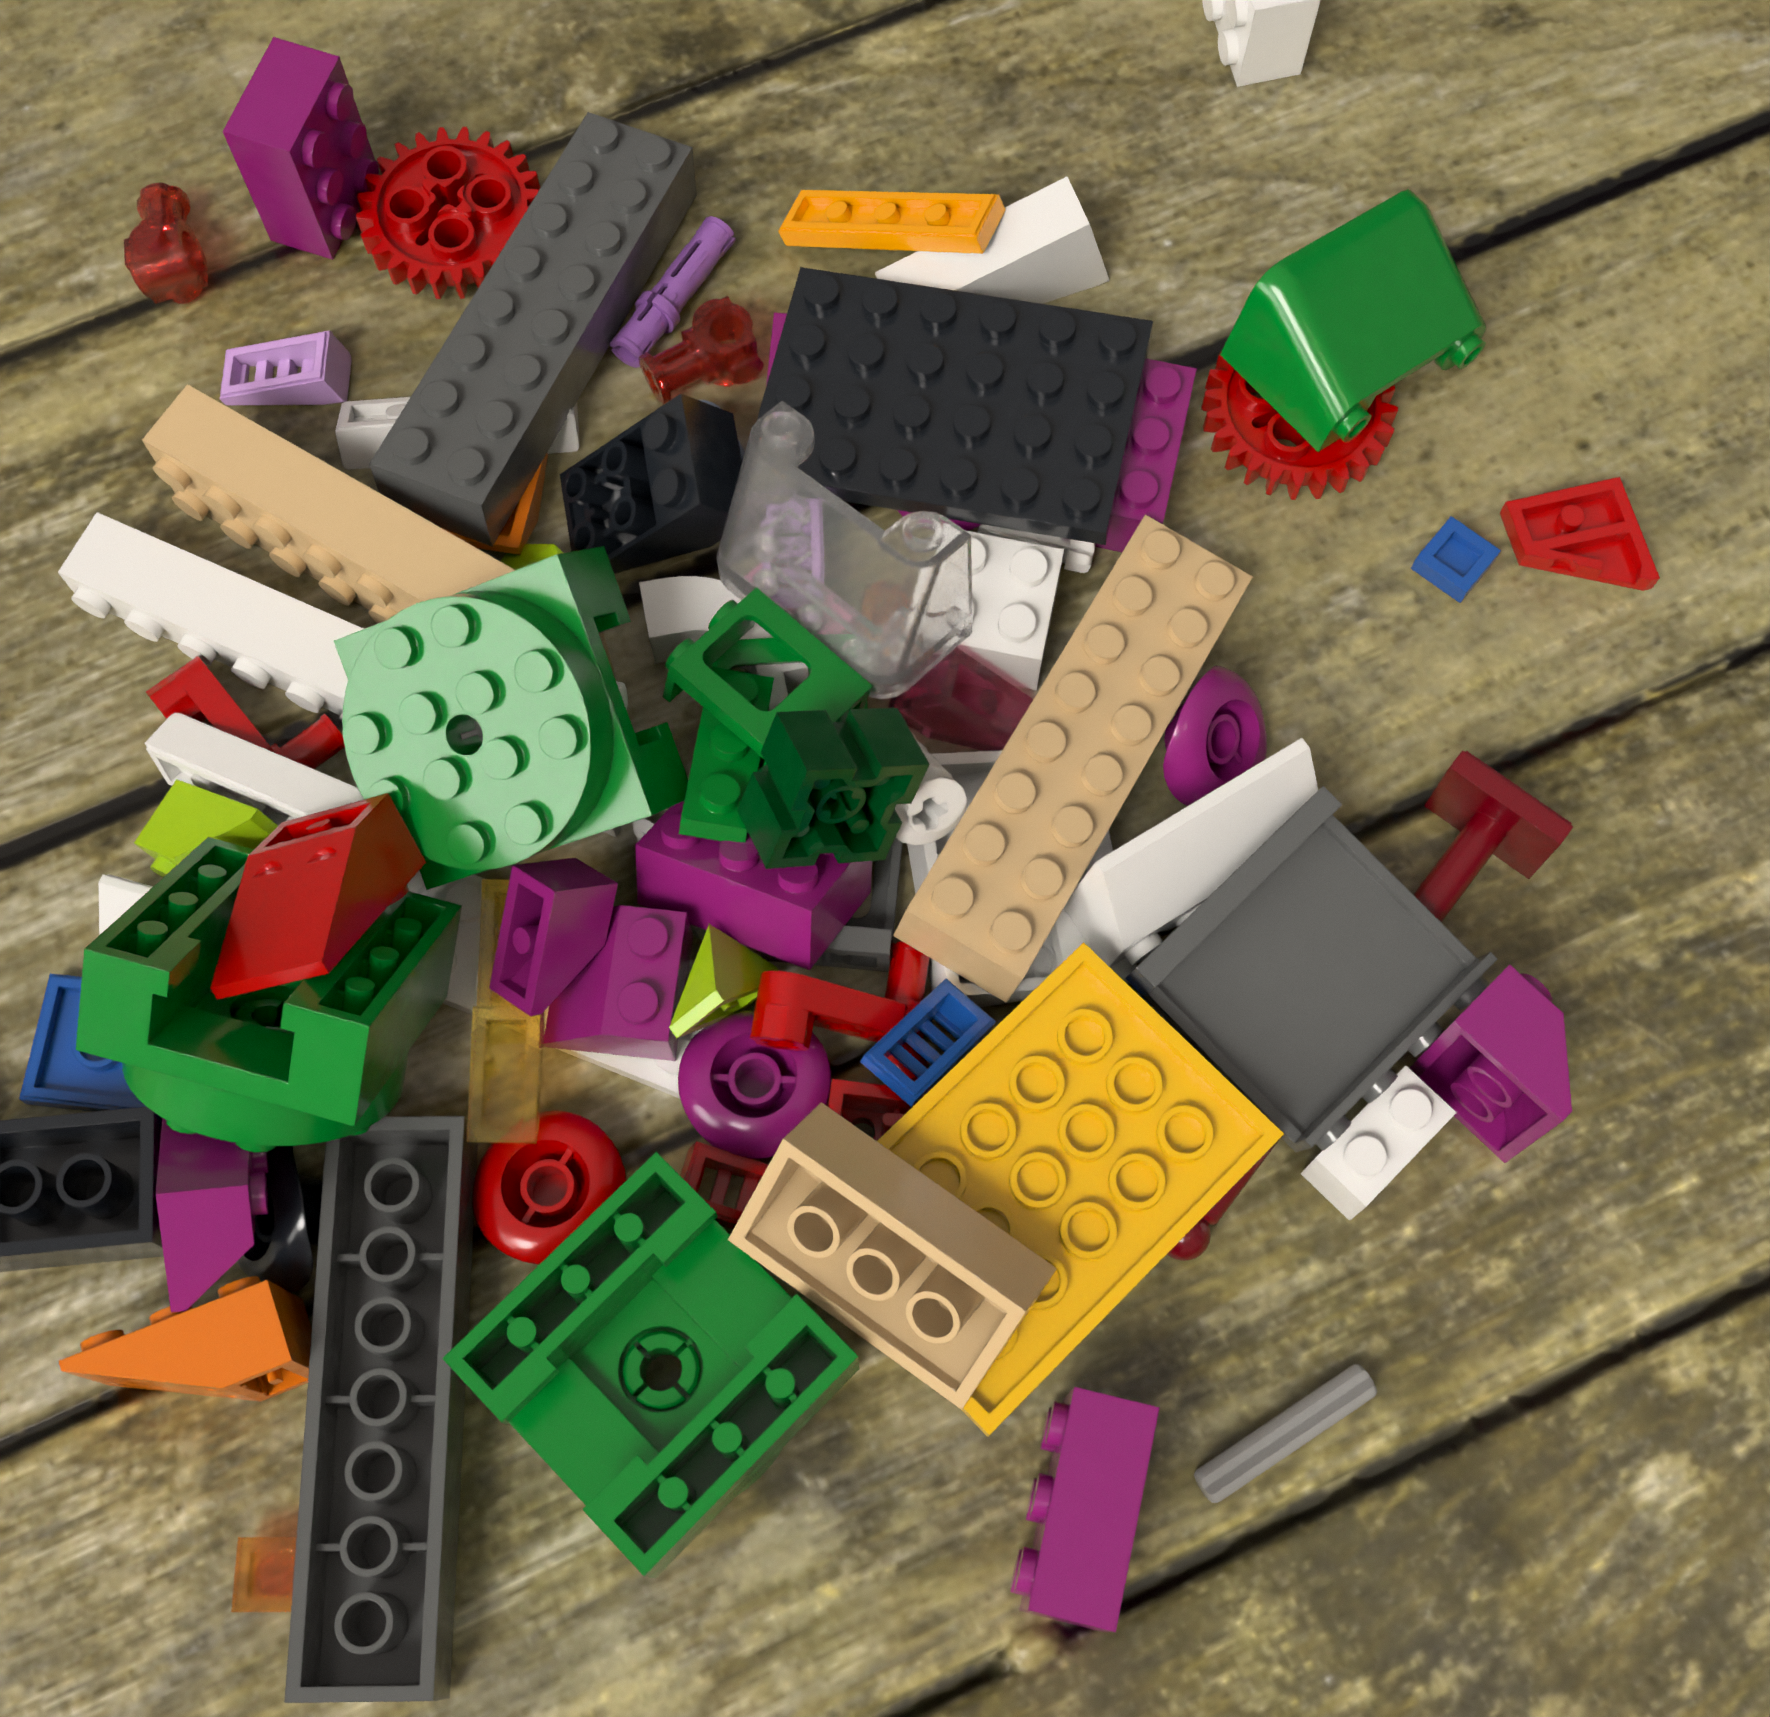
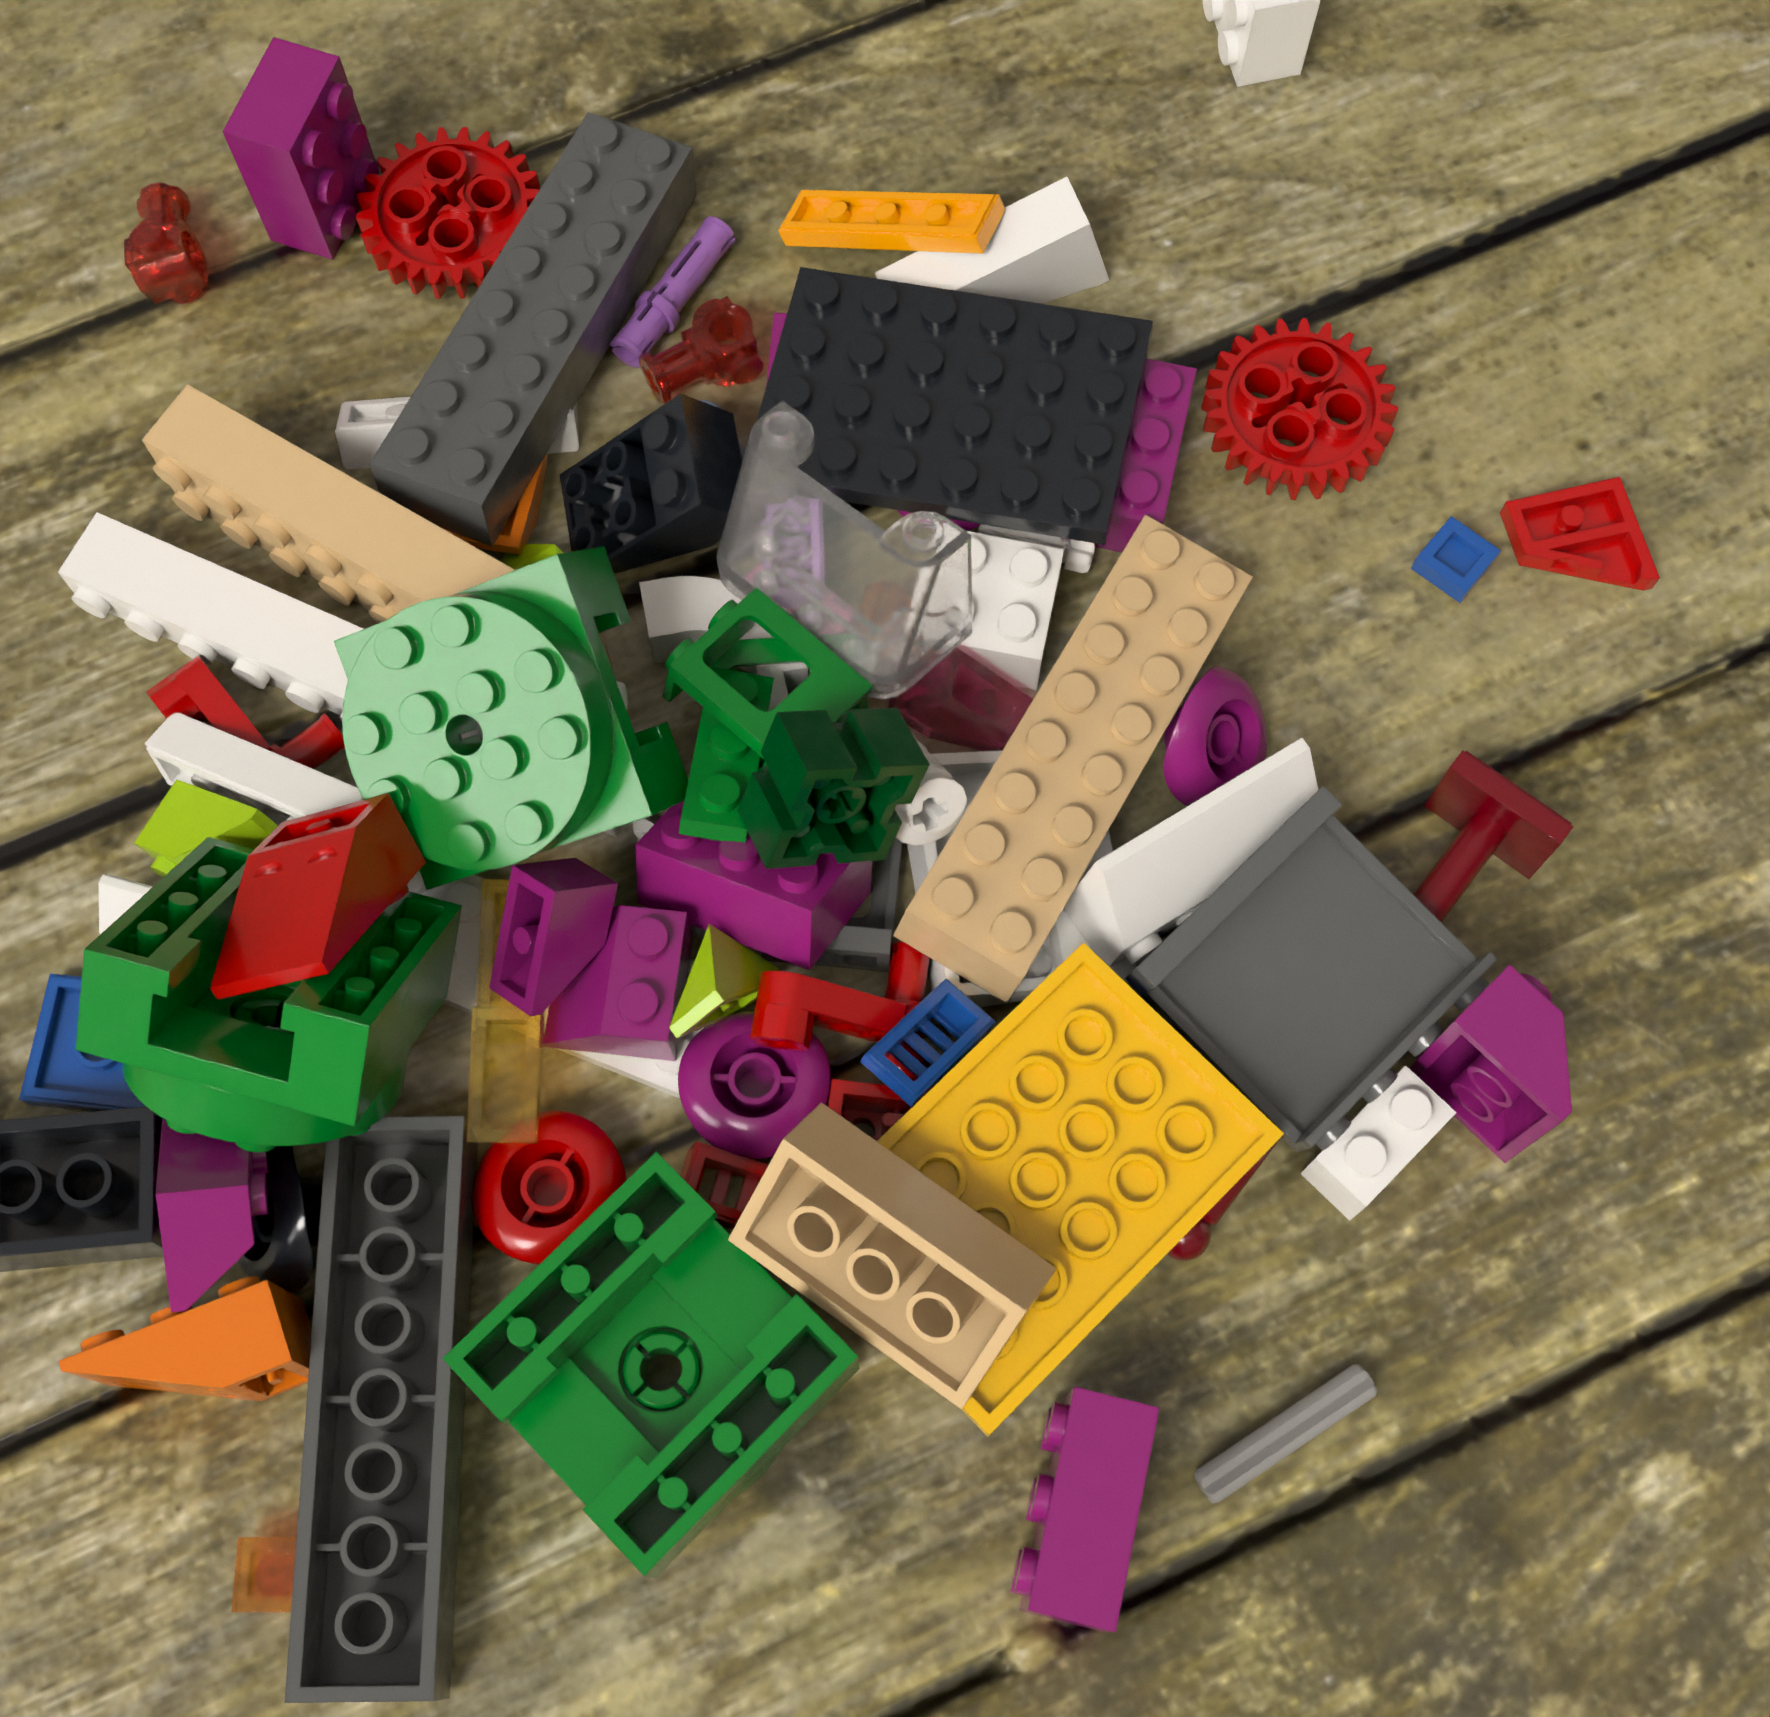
(321, 381): lavender slope -> none
(1355, 319): green windscreen -> none

